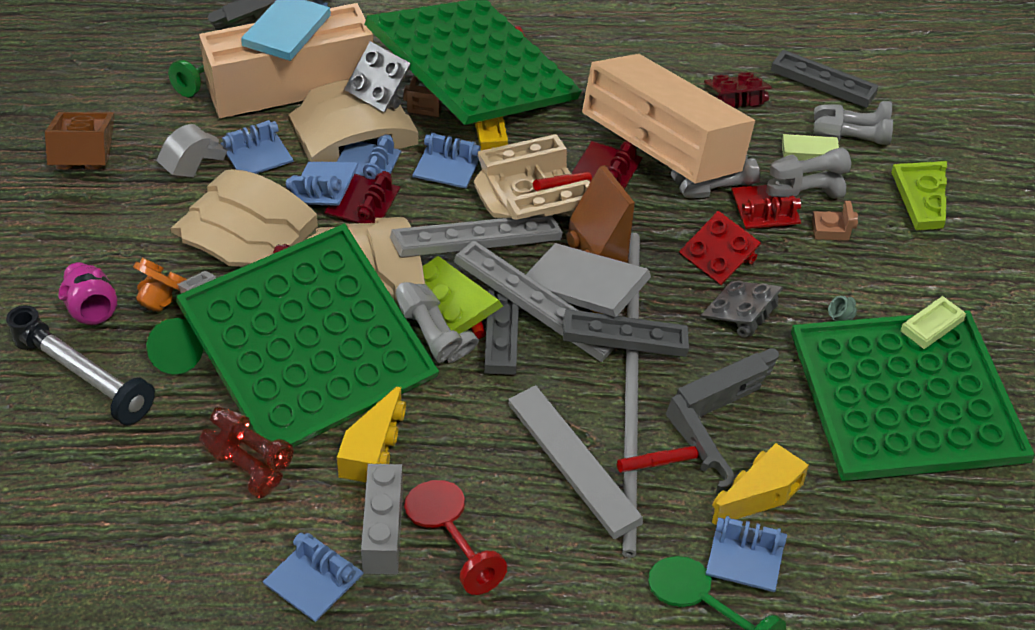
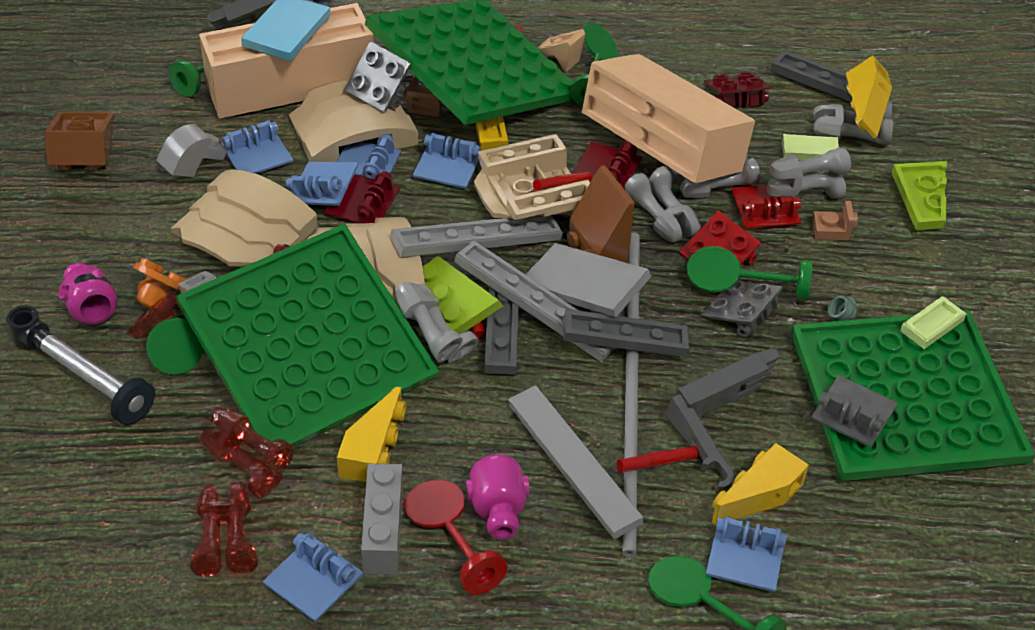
(153, 315): none -> clear red plate
(239, 553): none -> clear red piece
(498, 493): none -> dark pink piece
(565, 48): none -> light nougat slope
(601, 47): none -> green piece
(673, 220): none -> light grey piece
(718, 270): none -> green piece
(854, 411): none -> flat silver hinge
(870, 93): none -> yellow slope

